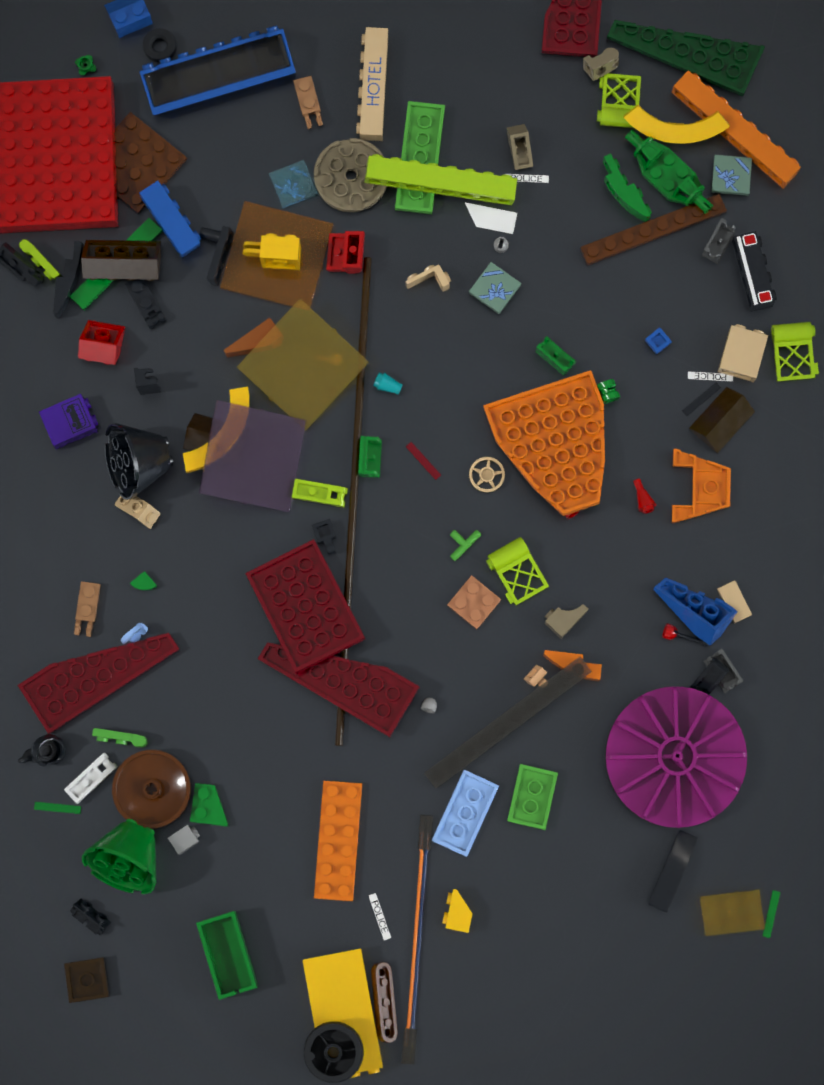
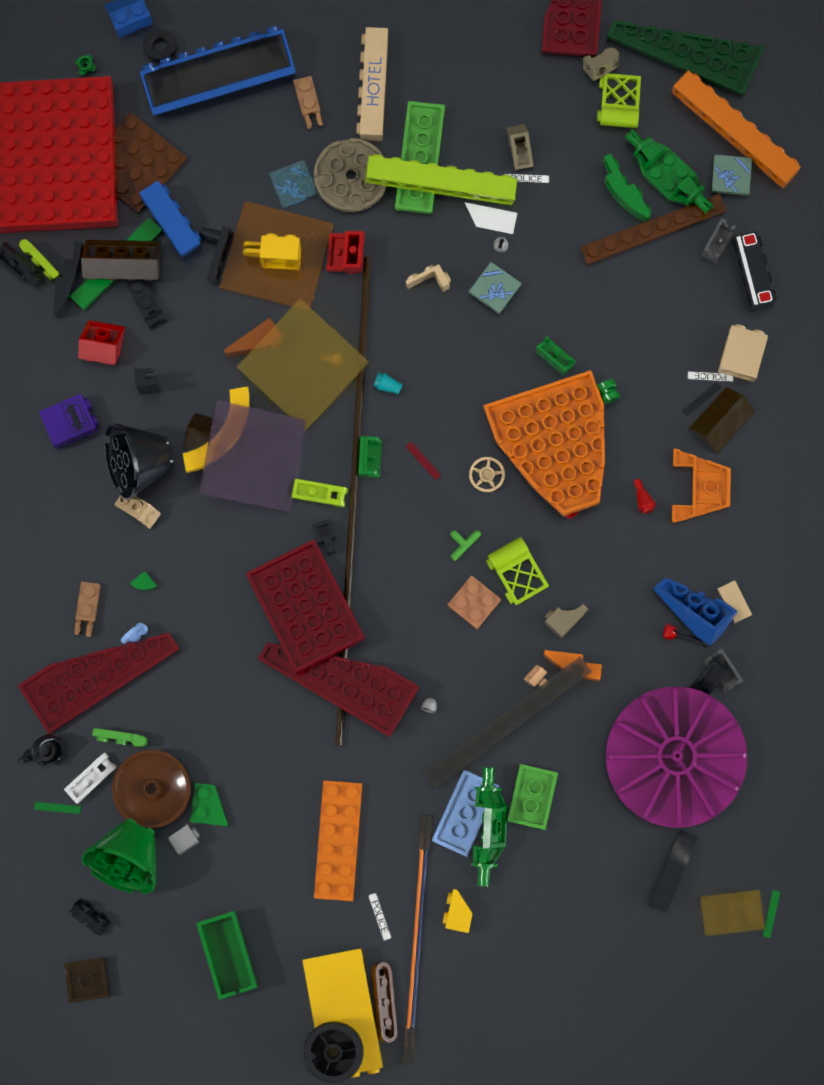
(494, 829): none -> green plate
(658, 341): blue plate -> none
(675, 132): yellow tile -> none
(794, 335): lime piece -> none

